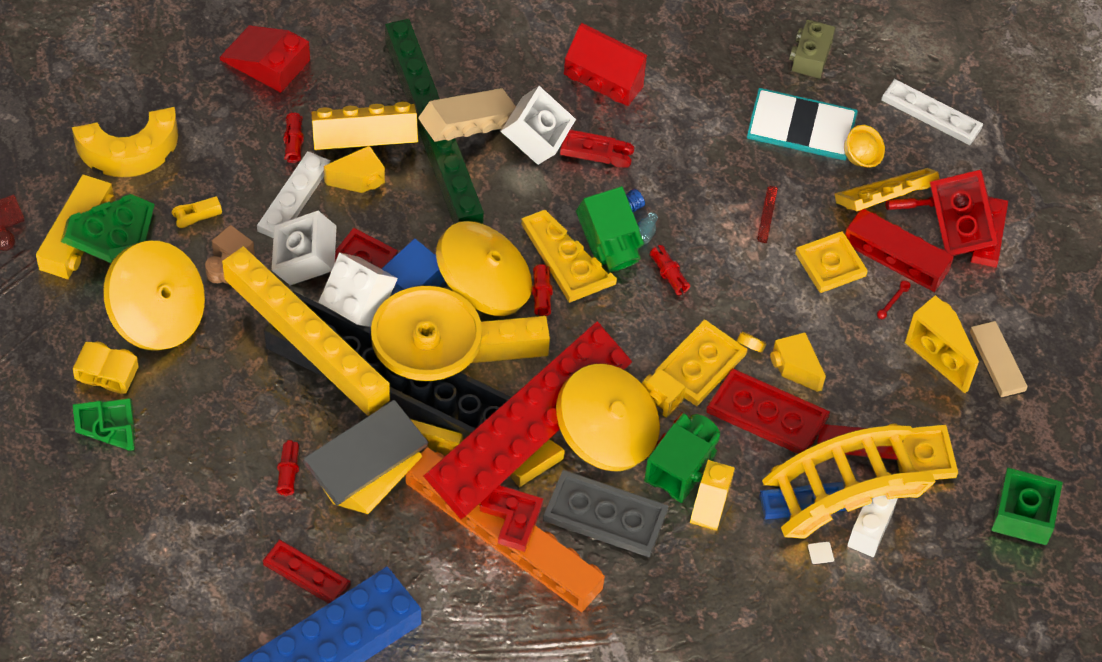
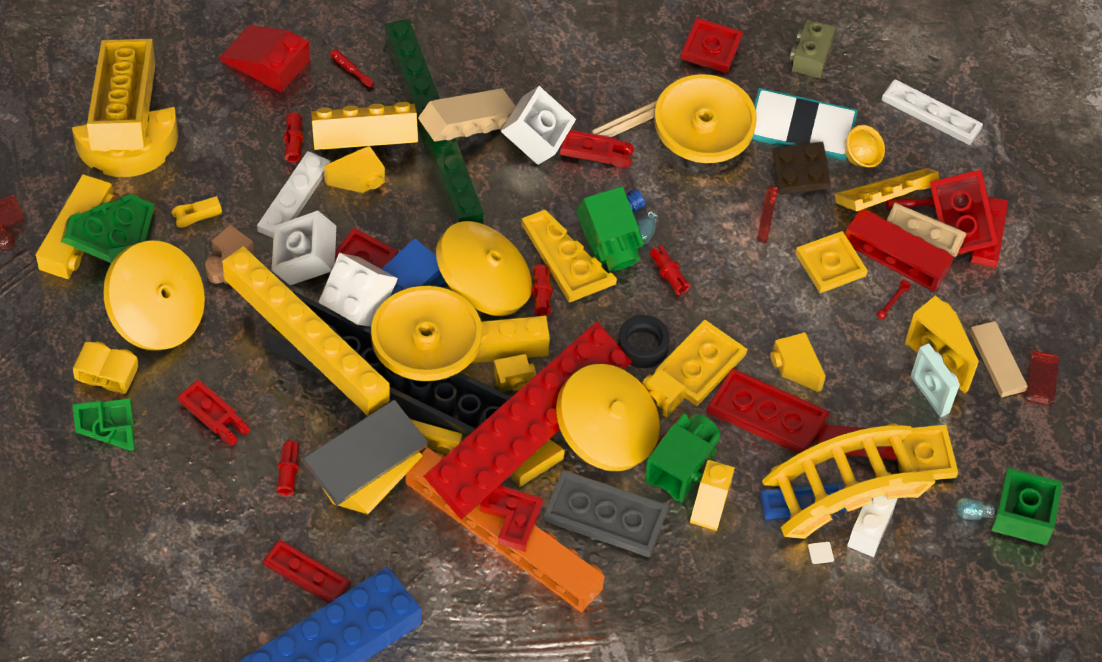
(121, 95): none -> yellow brick
(212, 411): none -> red hinge
(351, 67): none -> red piece
(512, 373): none -> yellow brick
(605, 65): red slope -> none
(626, 121): none -> tan axle
(648, 324): none -> black tyre
(705, 118): none -> yellow dish
(711, 45): none -> red plate
(751, 342): yellow tile -> none
(801, 168): none -> dark brown plate
(929, 229): none -> tan tile
(935, 380): none -> light aqua plate
(973, 509): none -> clear light blue cylinder
(1042, 377): none -> clear red tile

